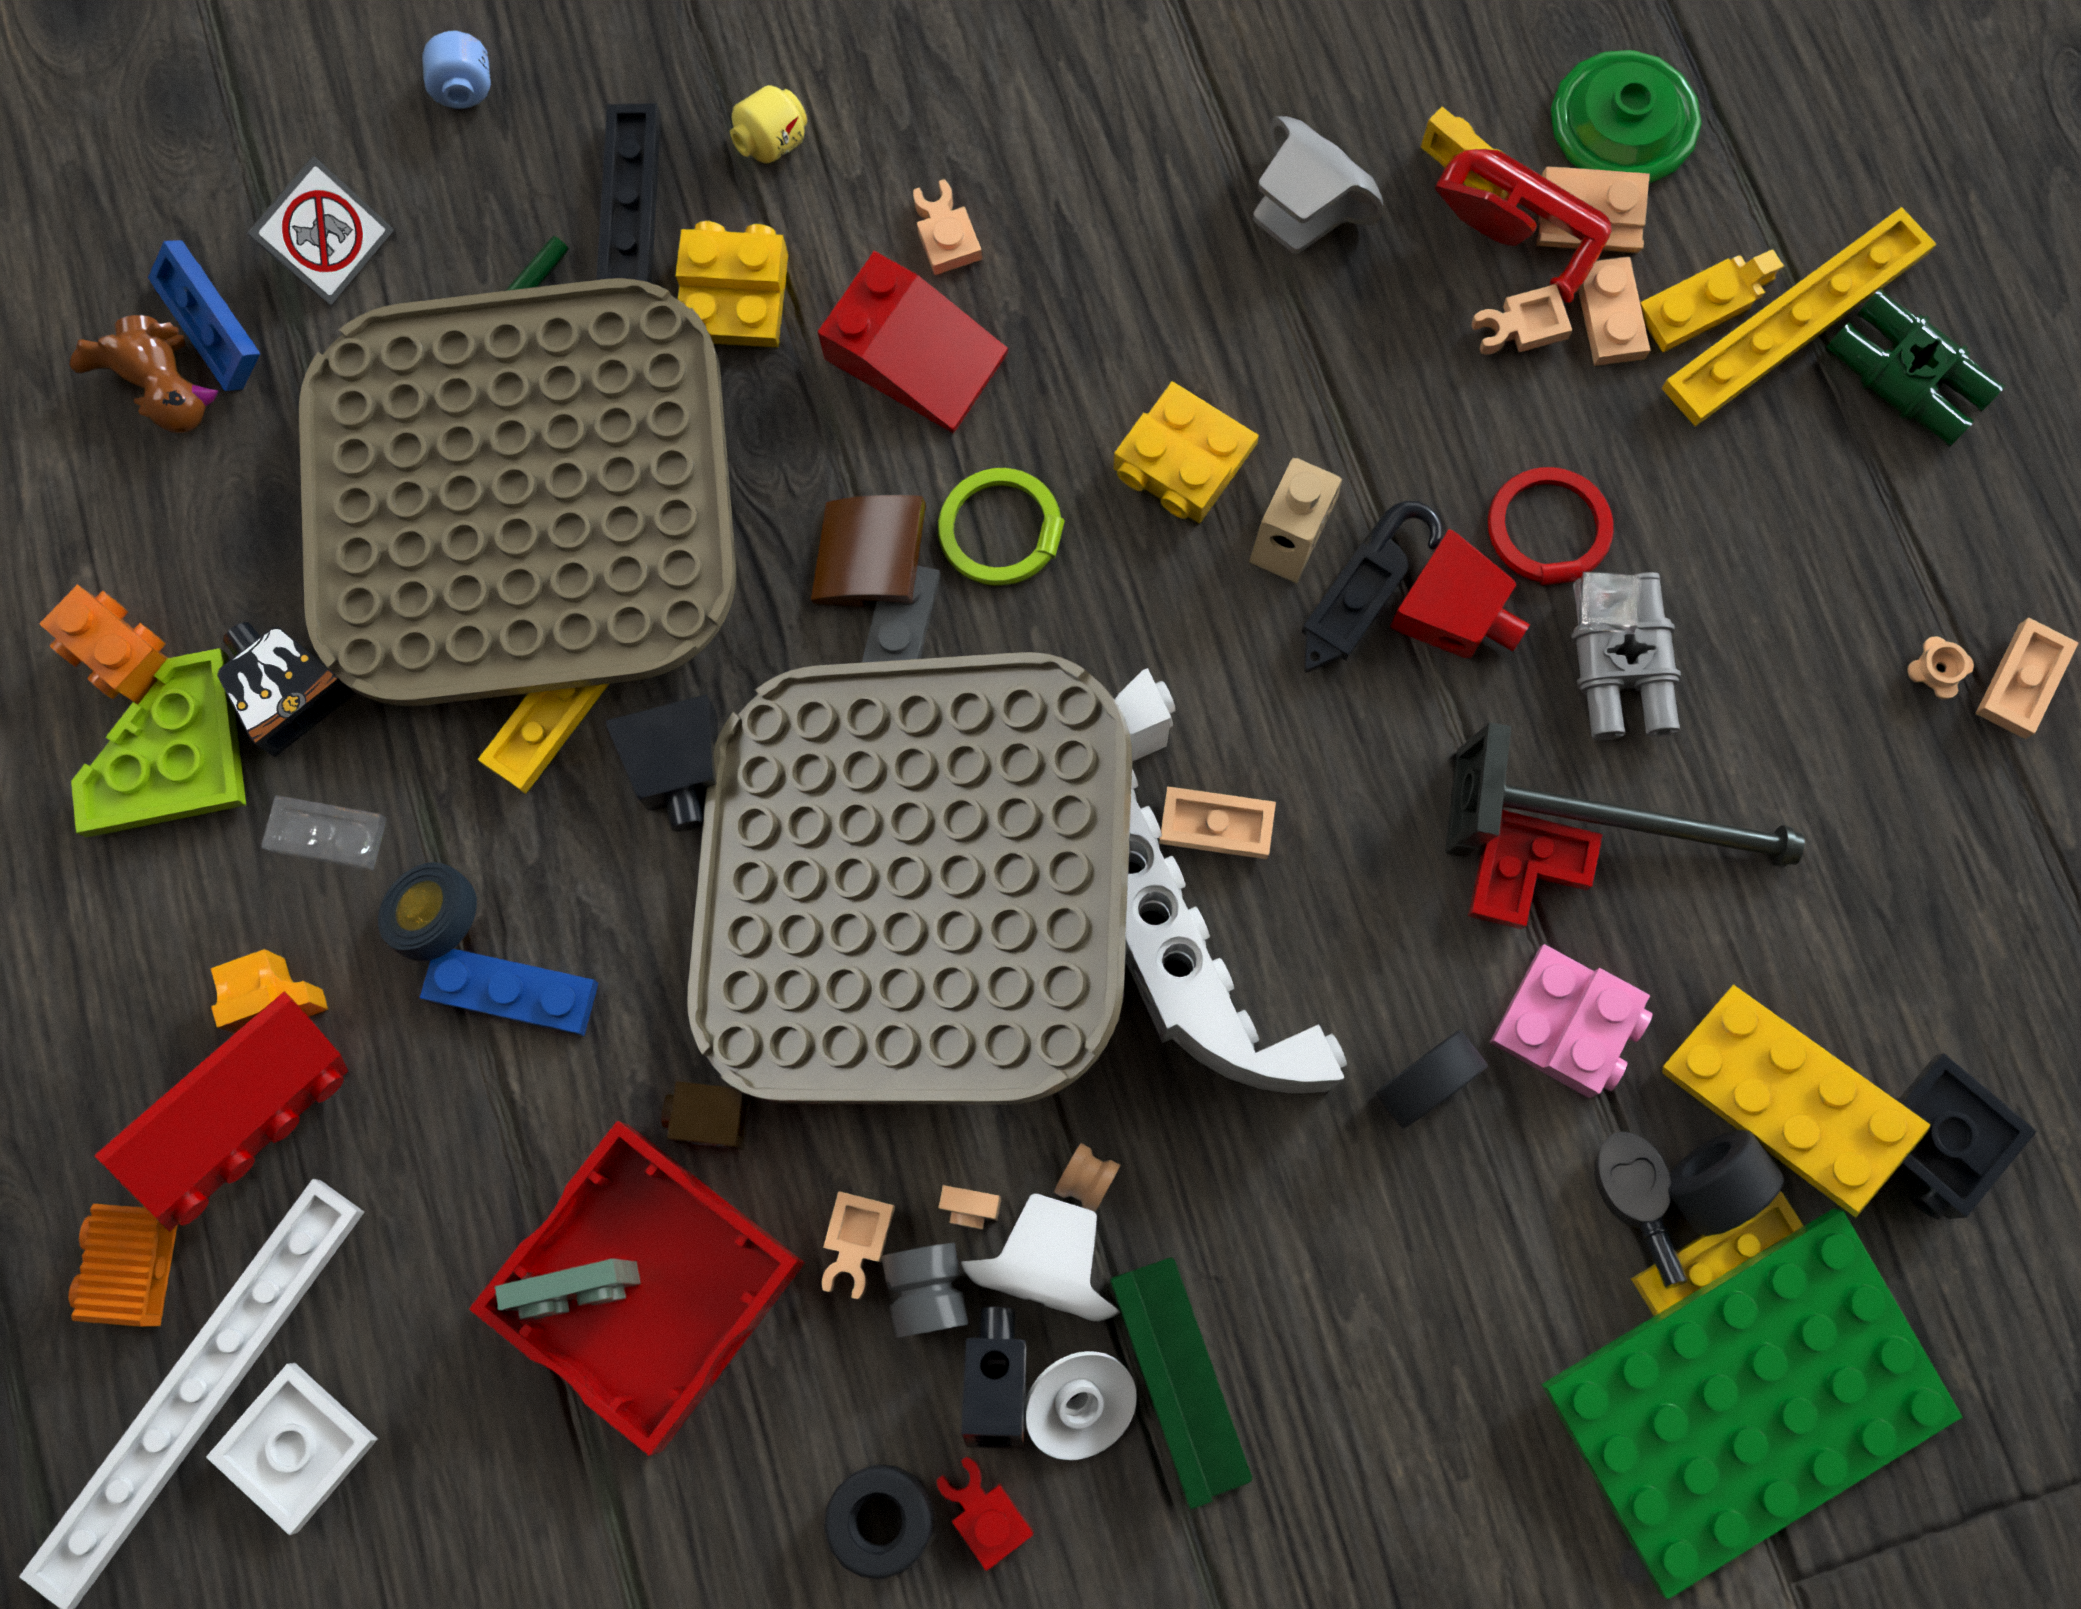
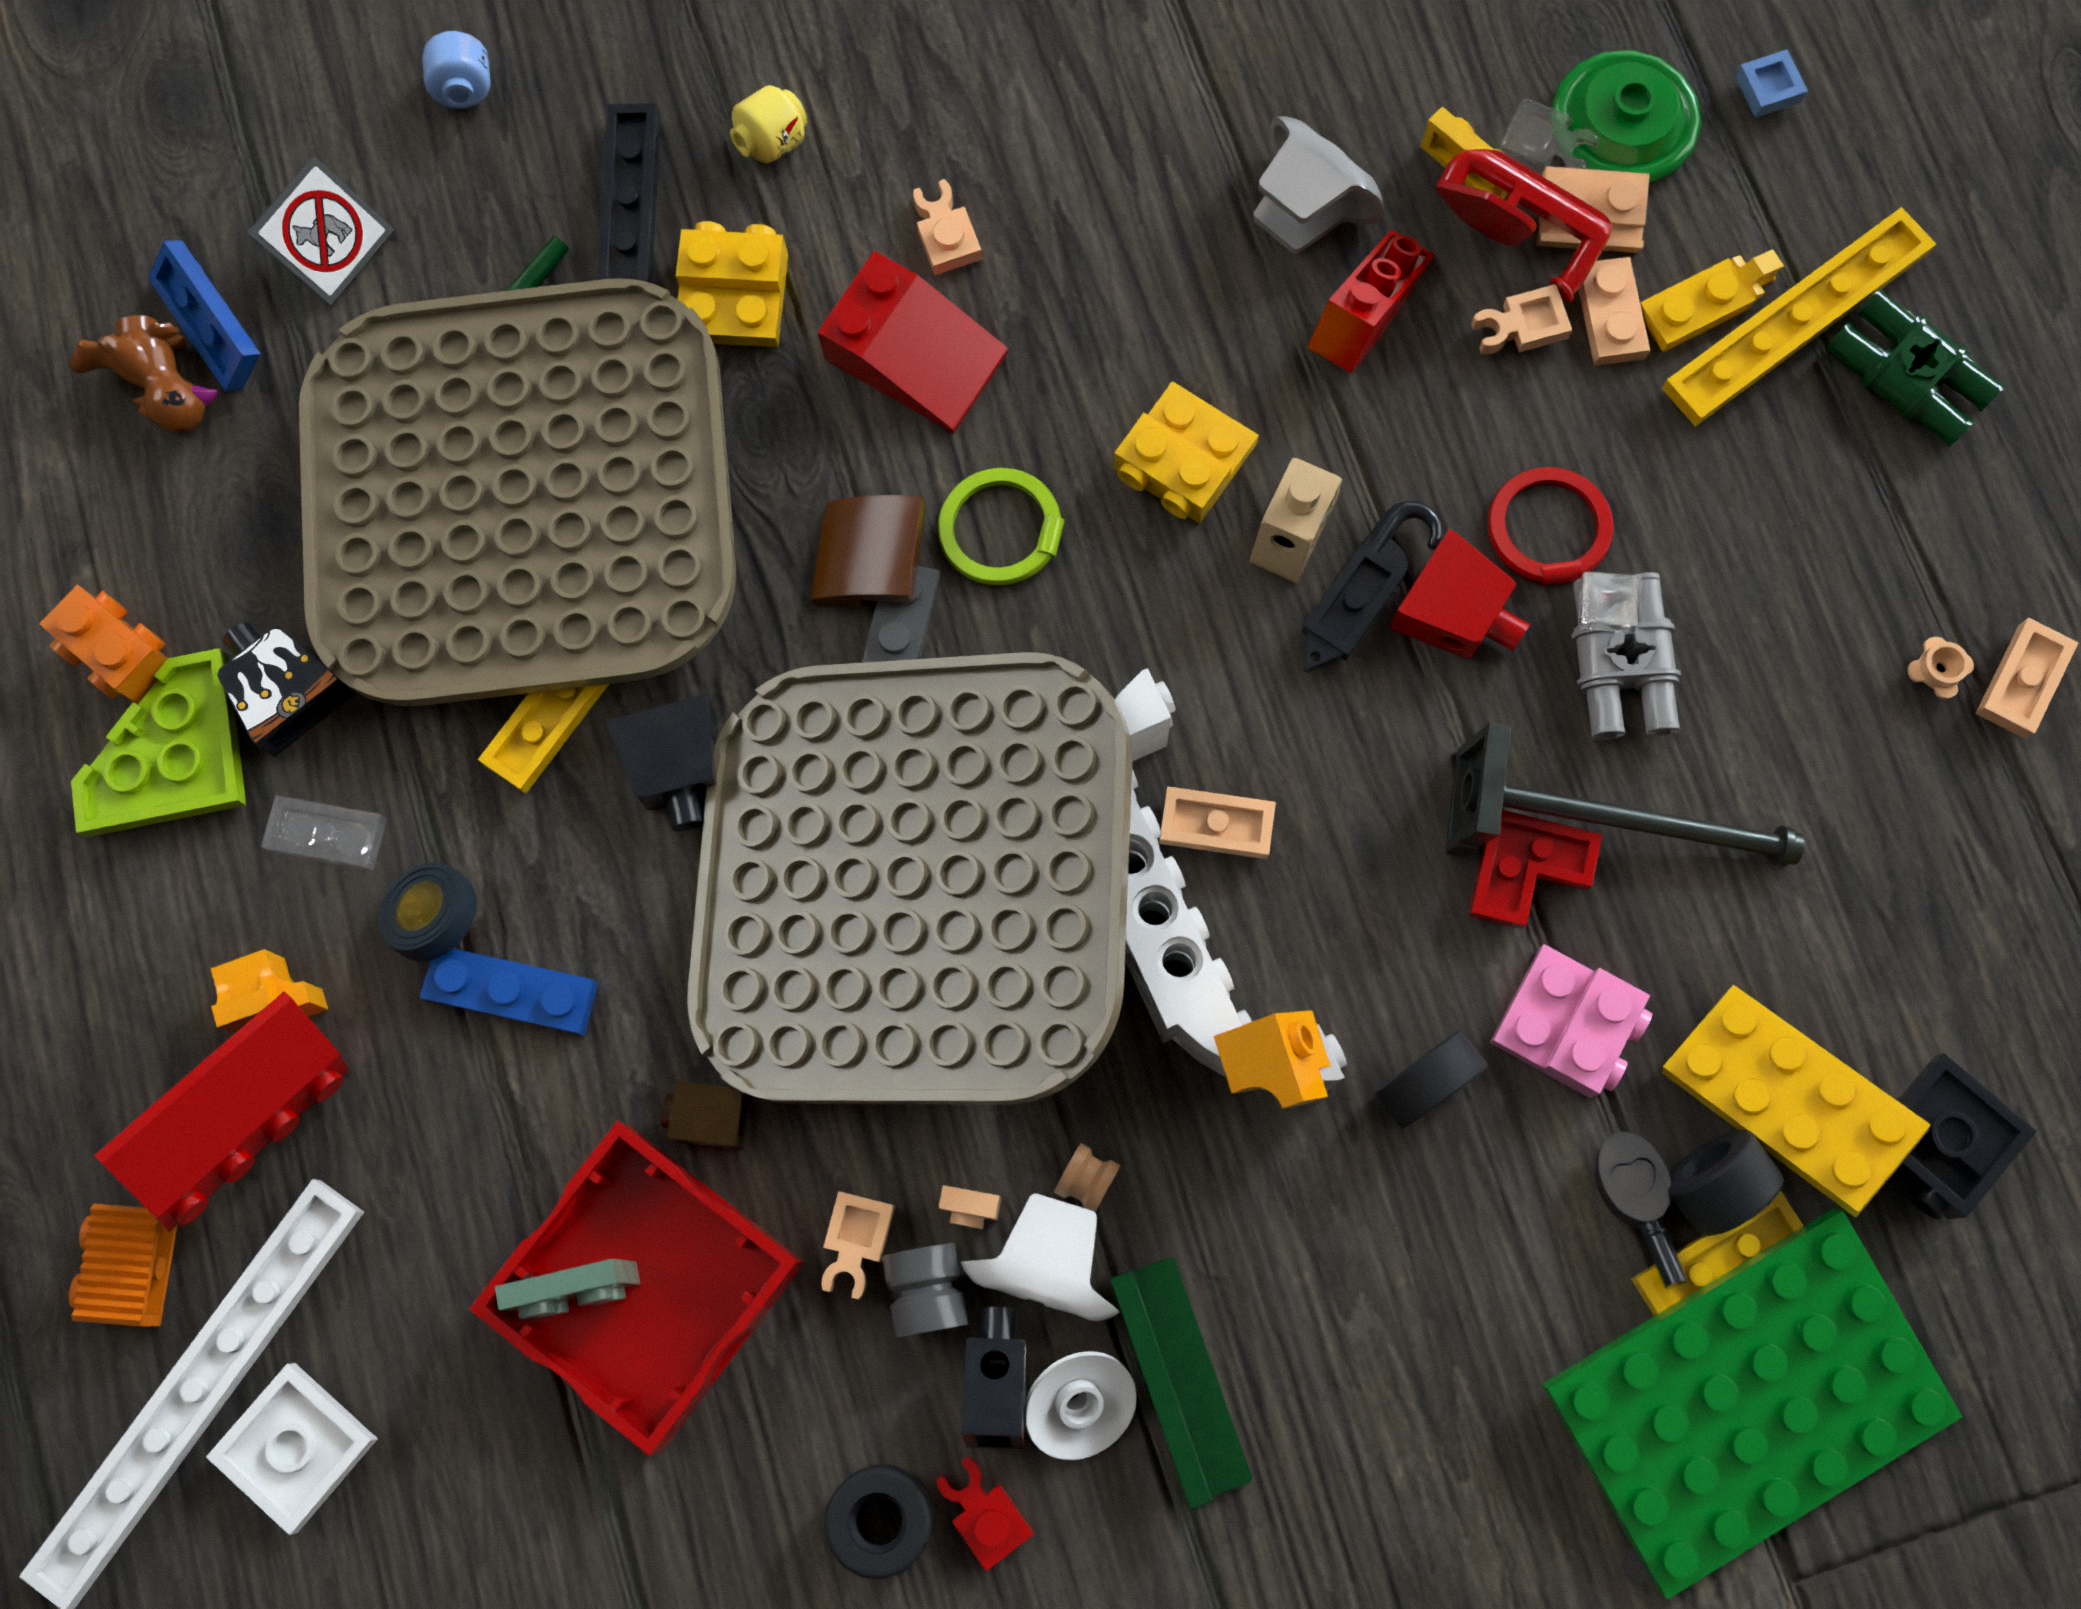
(1277, 1055): none -> light orange brick
(1369, 300): none -> red slope
(1542, 132): none -> clear plate
(1771, 83): none -> medium blue plate

